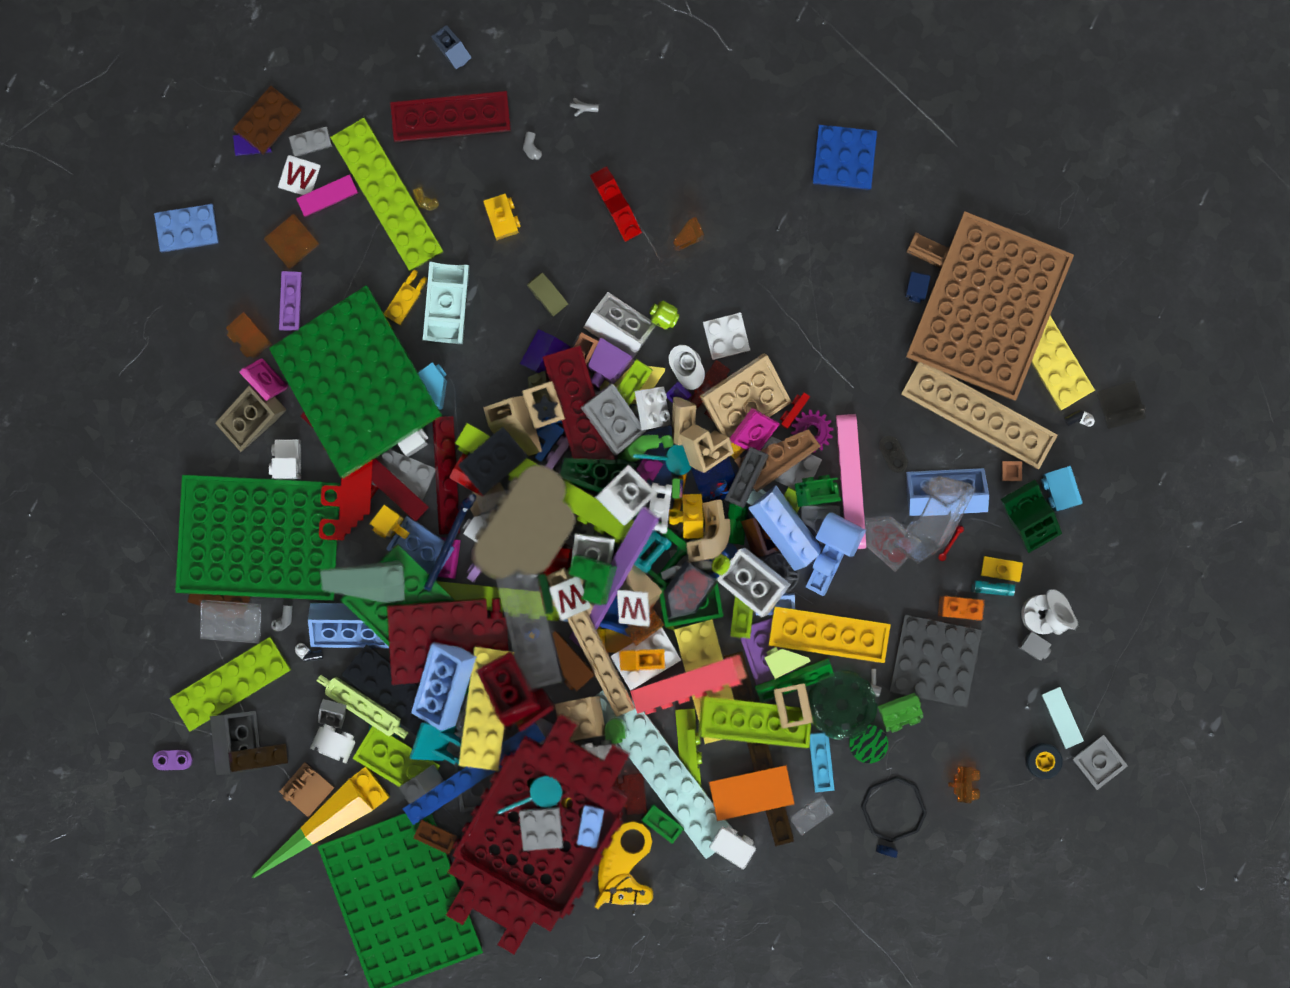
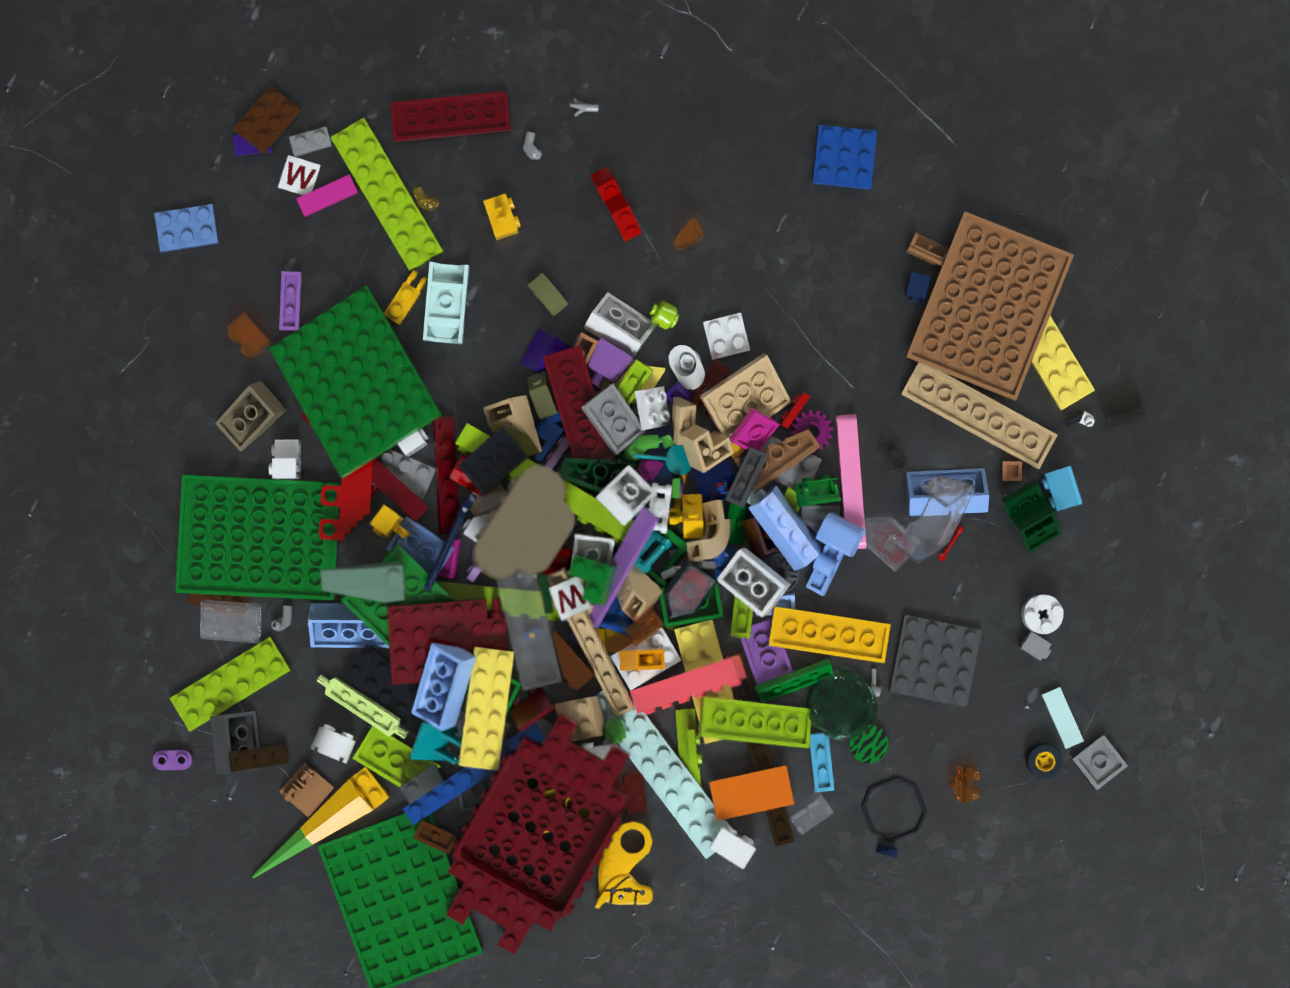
(263, 379): dark pink plate -> none
(291, 241): clear orange plate -> none
(306, 654): arm -> none
(332, 713): light grey piece -> none
(435, 382): medium azure slope -> none
(451, 47): sand blue slope -> none
(508, 689): dark red slope -> none
(529, 401): tan tile -> none
(540, 408): black plate -> none
(541, 828): light grey plate -> none
(544, 792): teal piece -> none
(590, 826): light blue plate -> none
(633, 608): white sticker -> none
(662, 824): green plate -> none
(720, 564): lime tile -> none
(783, 661): yellowish green slope -> none
(804, 701): tan tile -> none
(901, 712): bright green brick -> none
(961, 607): orange window -> none
(997, 589): teal plate -> none
(1001, 569): yellow plate -> none
(1060, 614): white piece -> none

